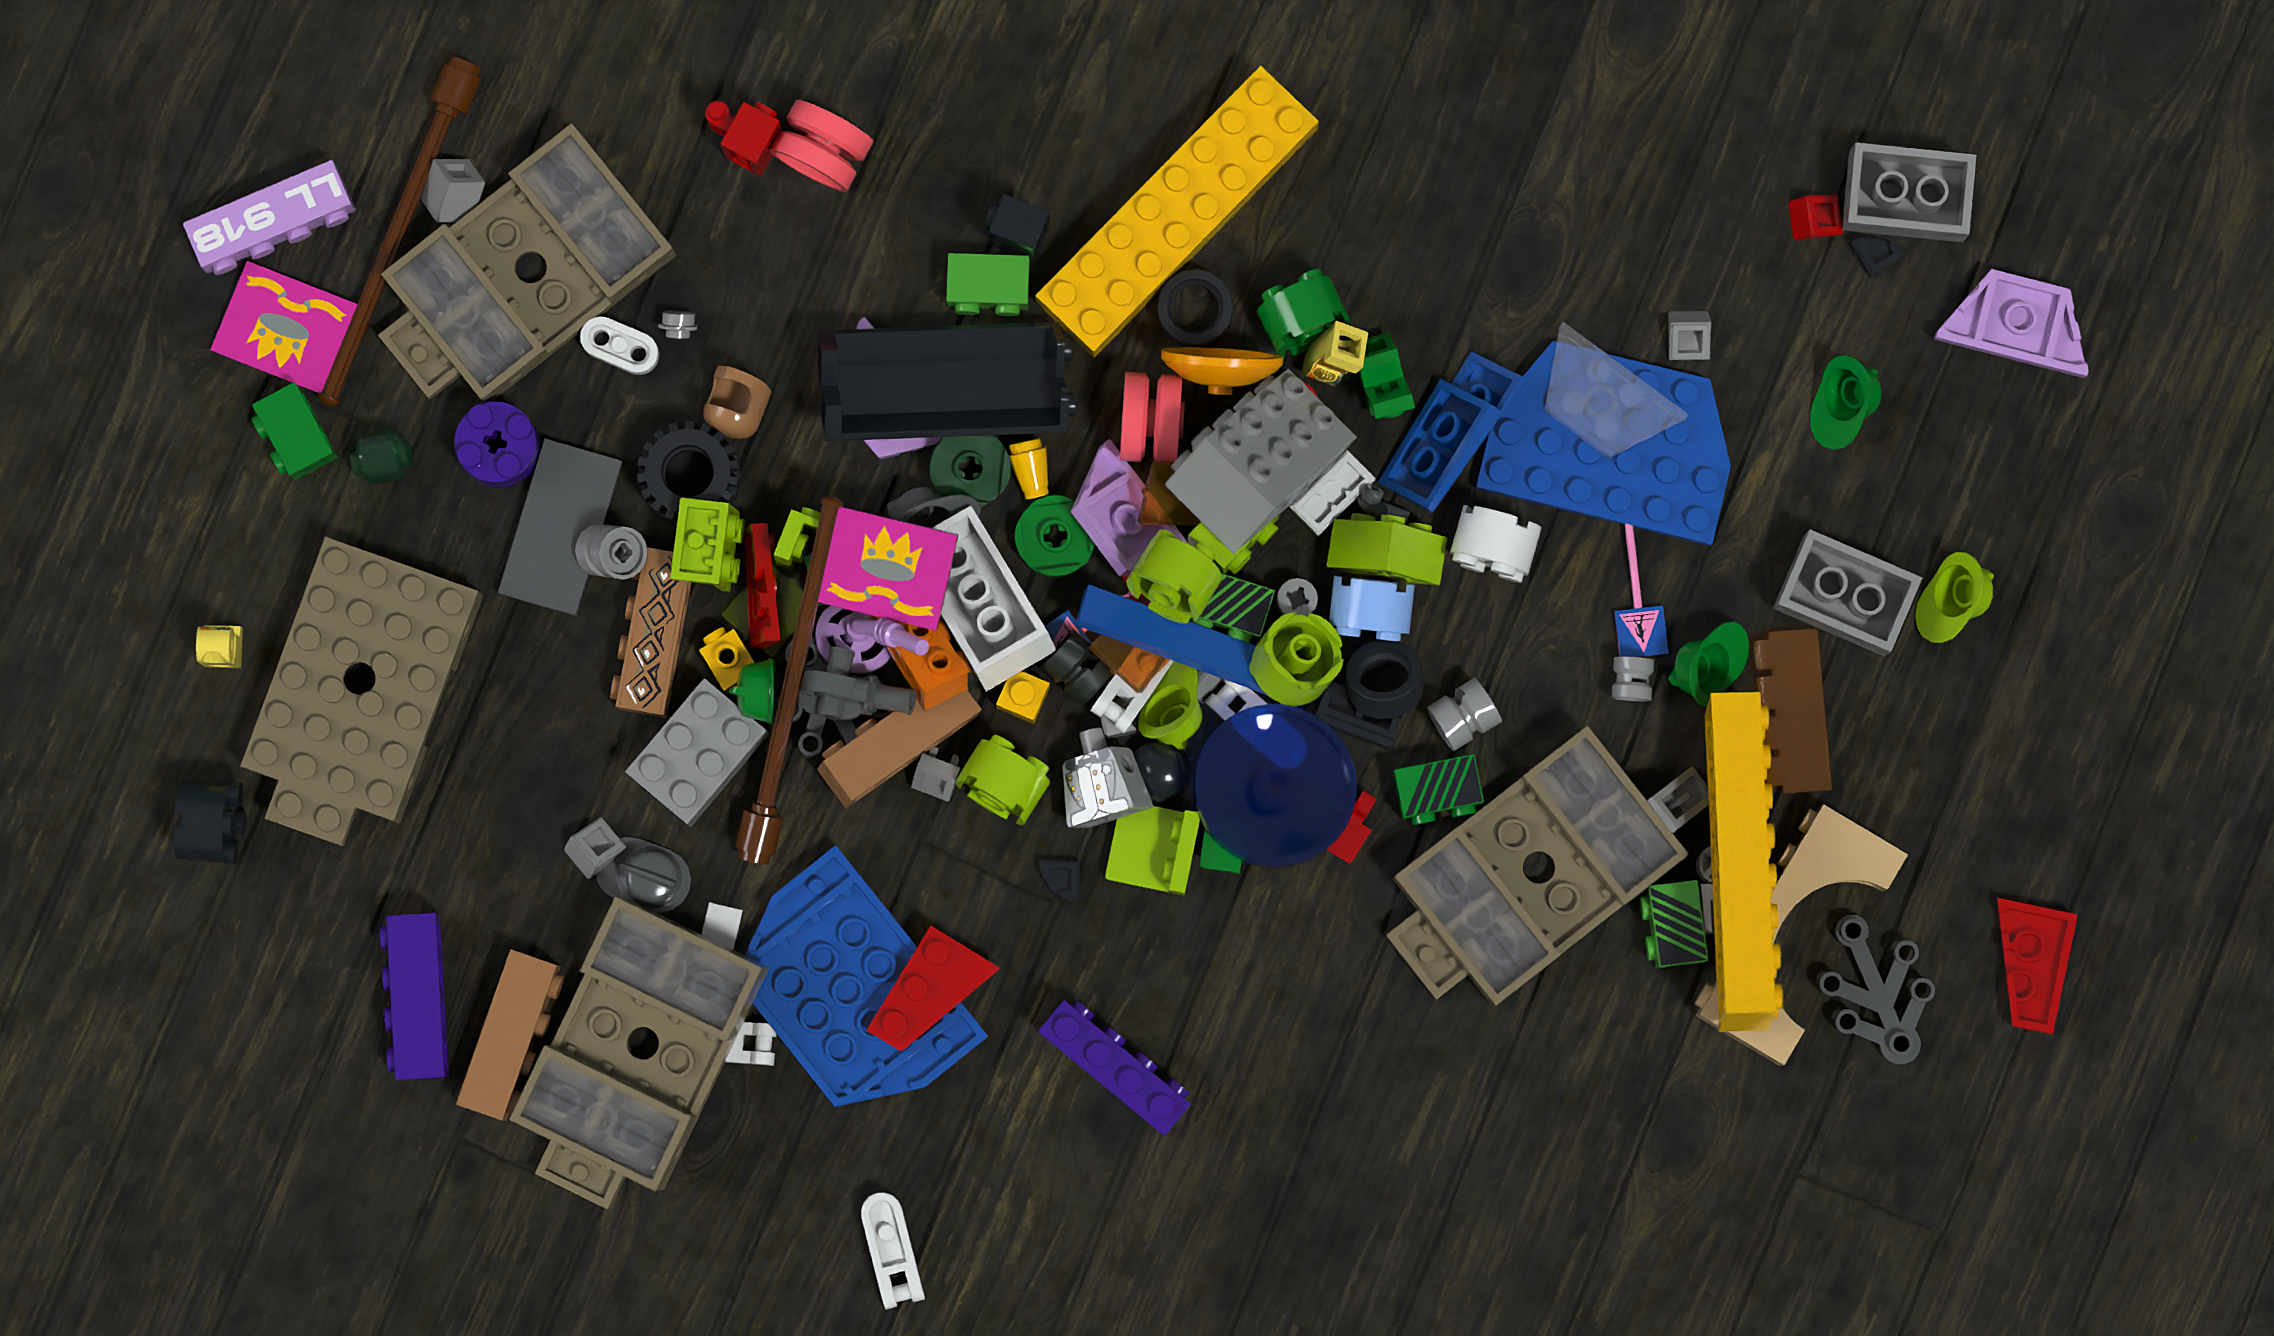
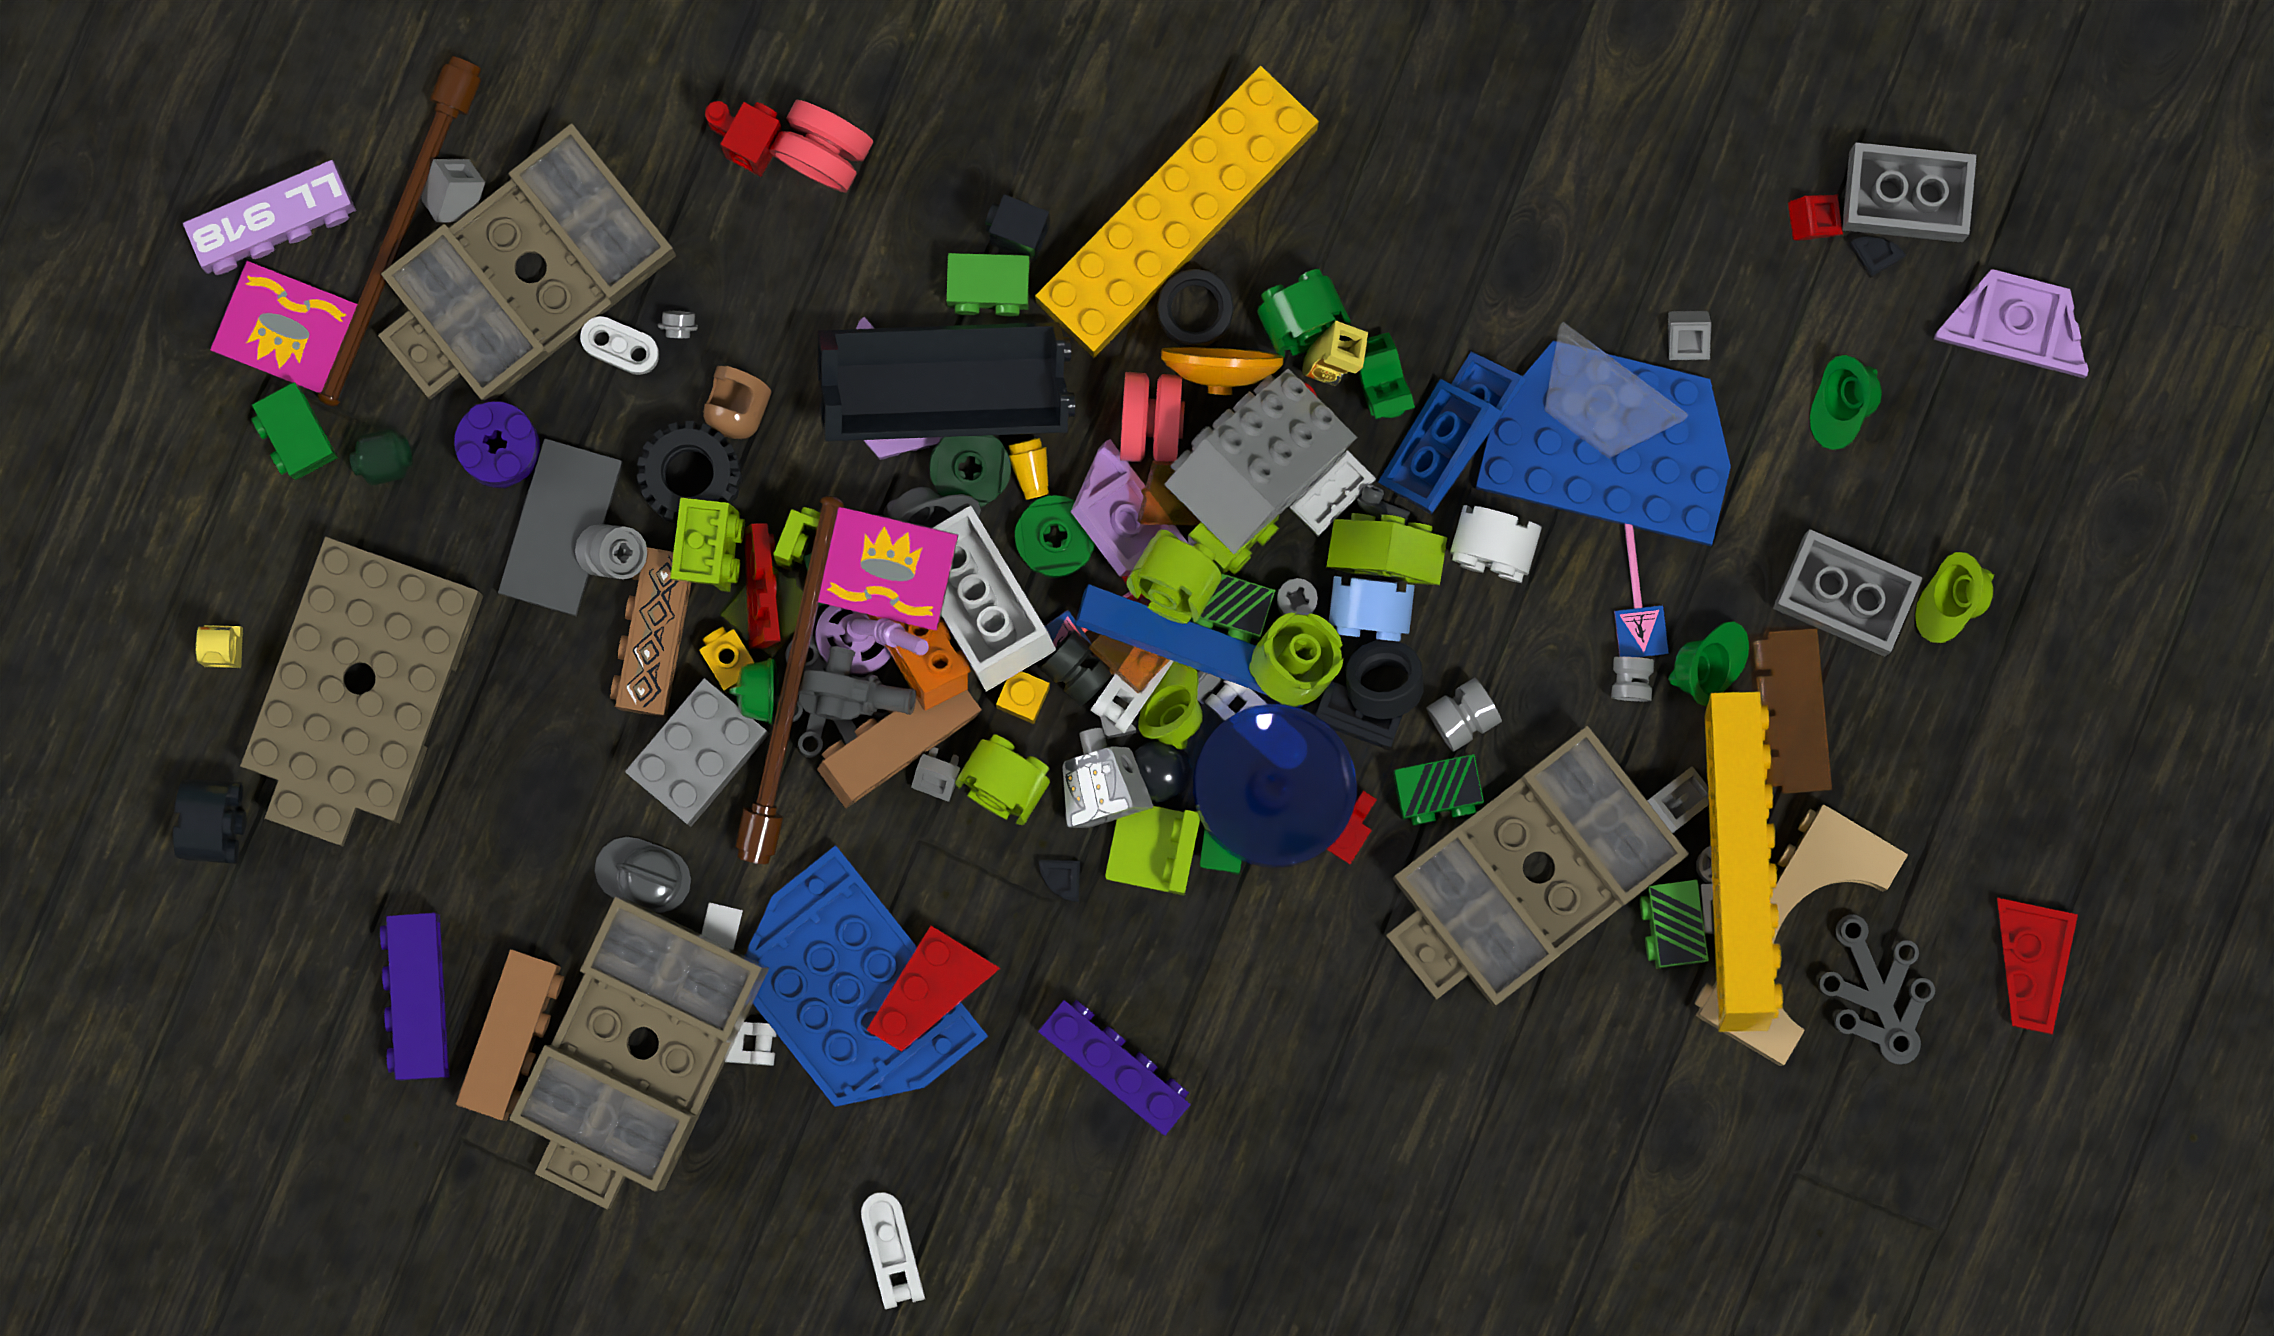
(594, 847): light grey slope -> none

